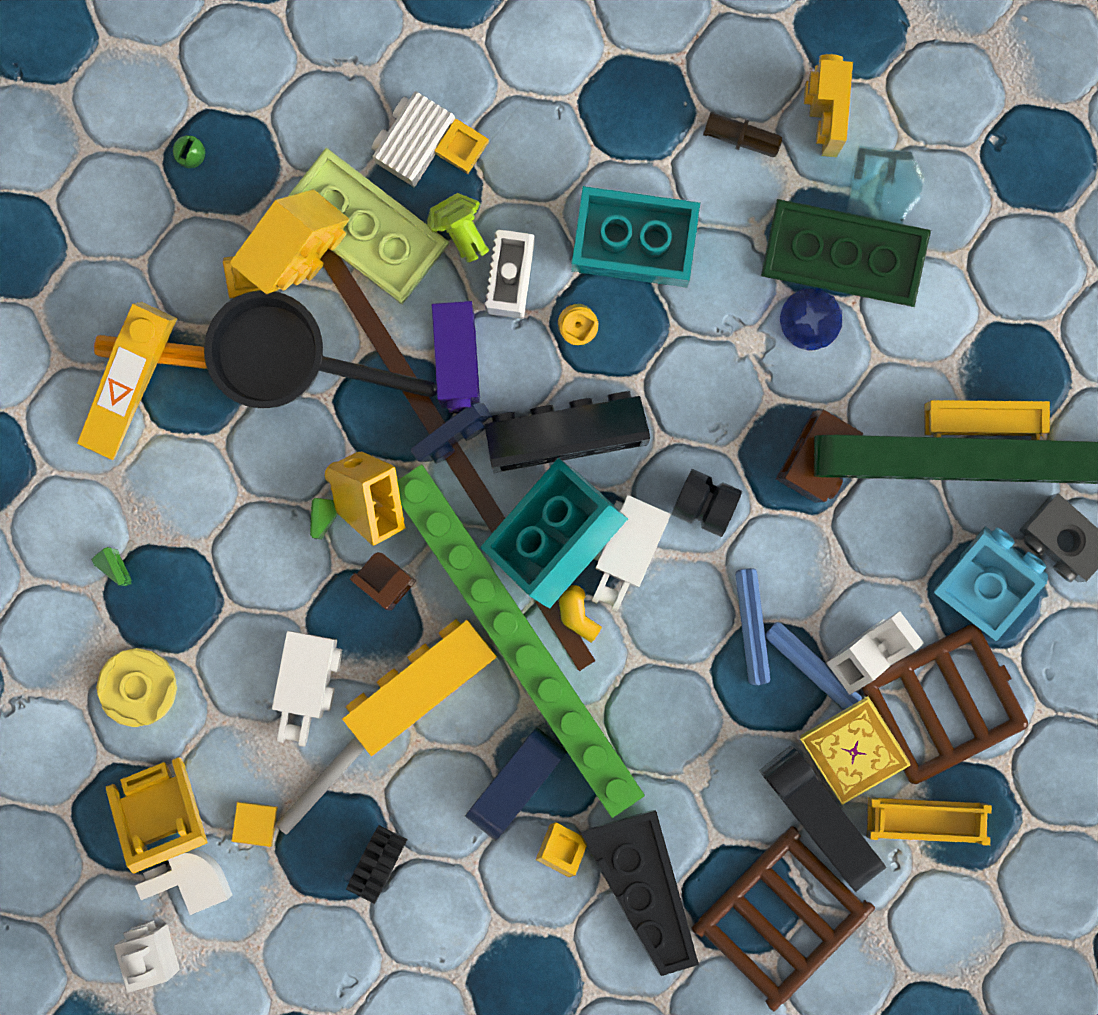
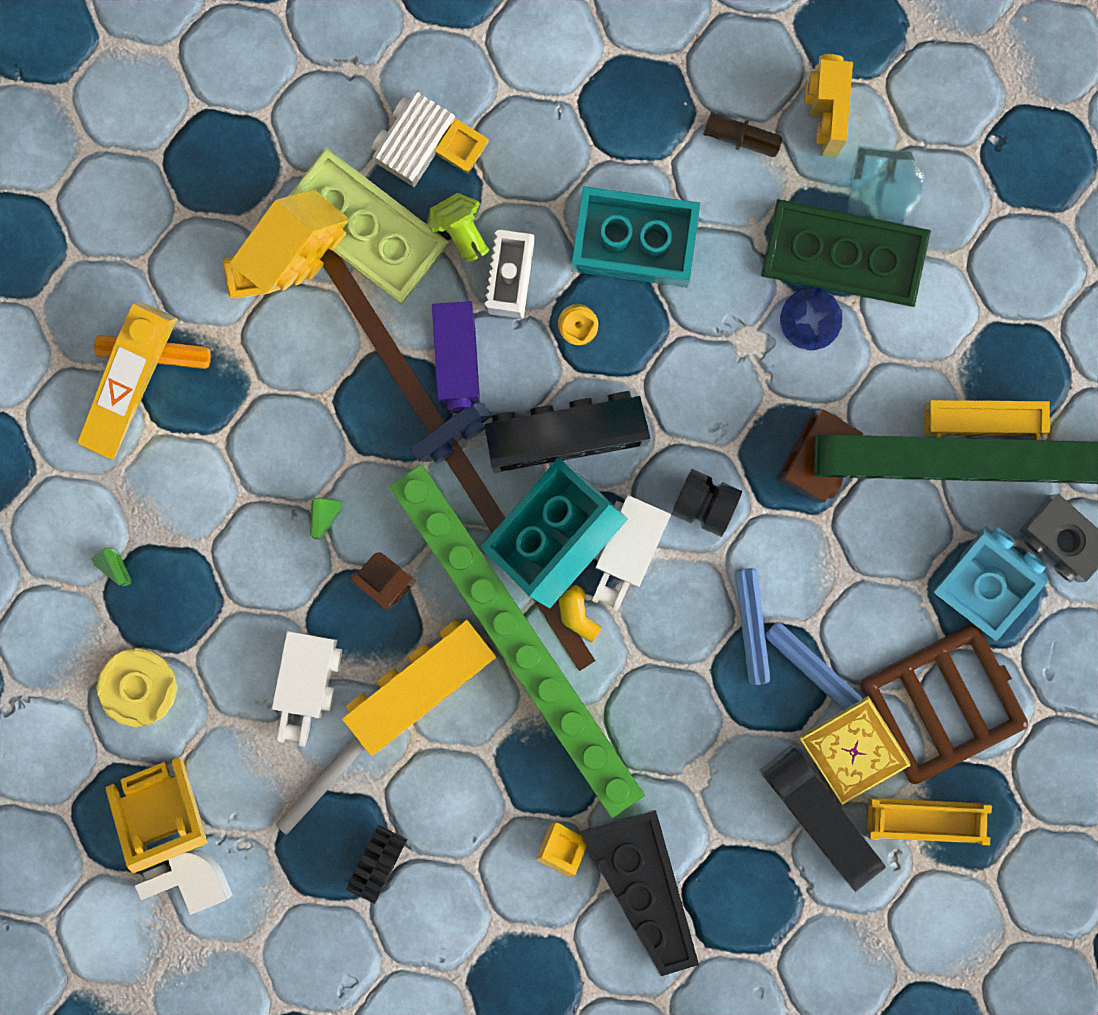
(146, 956): white brick -> none
(195, 154): bright green hinge -> none
(254, 824): yellow tile -> none
(271, 350): black piece -> none
(367, 496): yellow torso -> none
(516, 783): dark blue beam -> none
(830, 937): reddish brown bar -> none
(874, 652): white brick -> none

